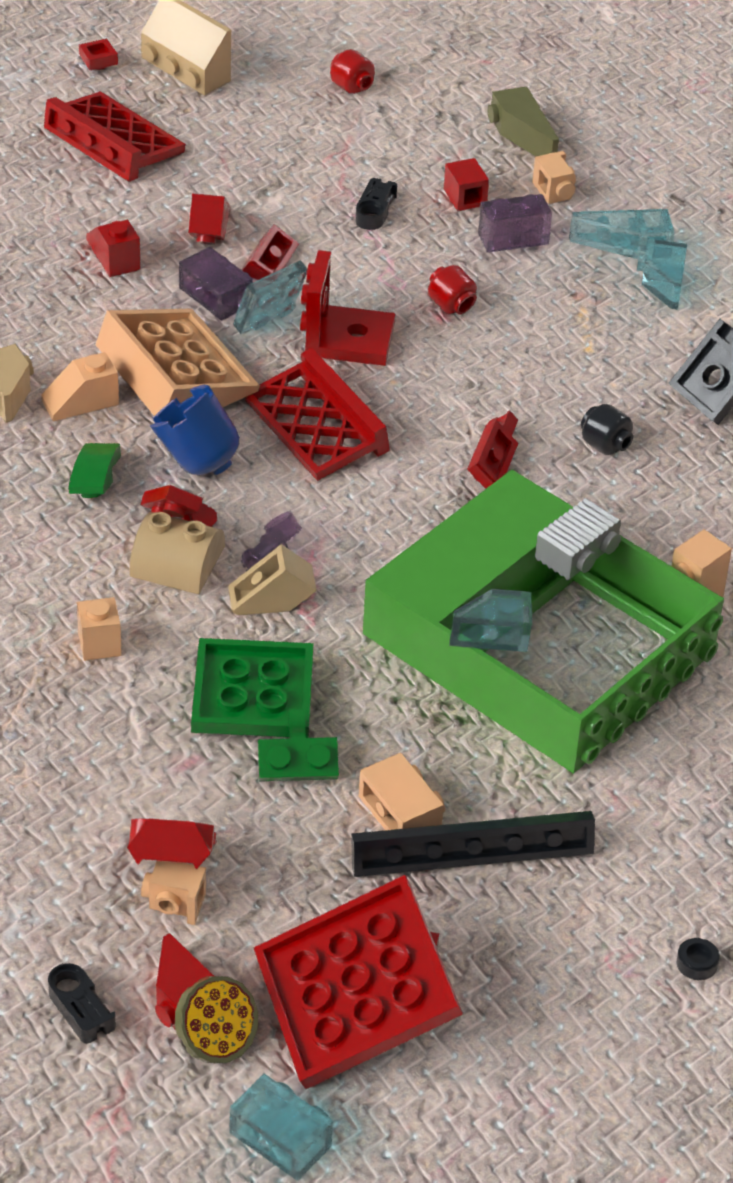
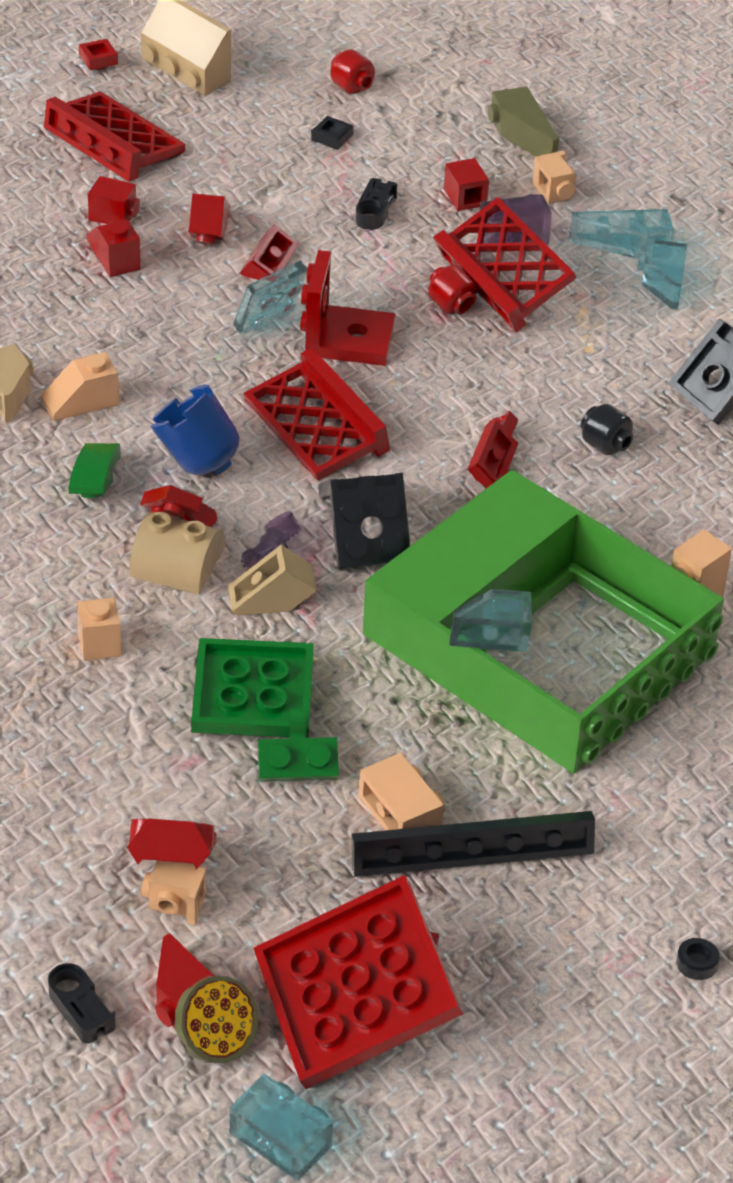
(112, 201): none -> red brick
(169, 354): light nougat slope -> none
(213, 282): clear purple brick -> none
(332, 132): none -> black tile
(361, 498): none -> black bracket
(488, 284): none -> red fence
(578, 539): light grey brick -> none

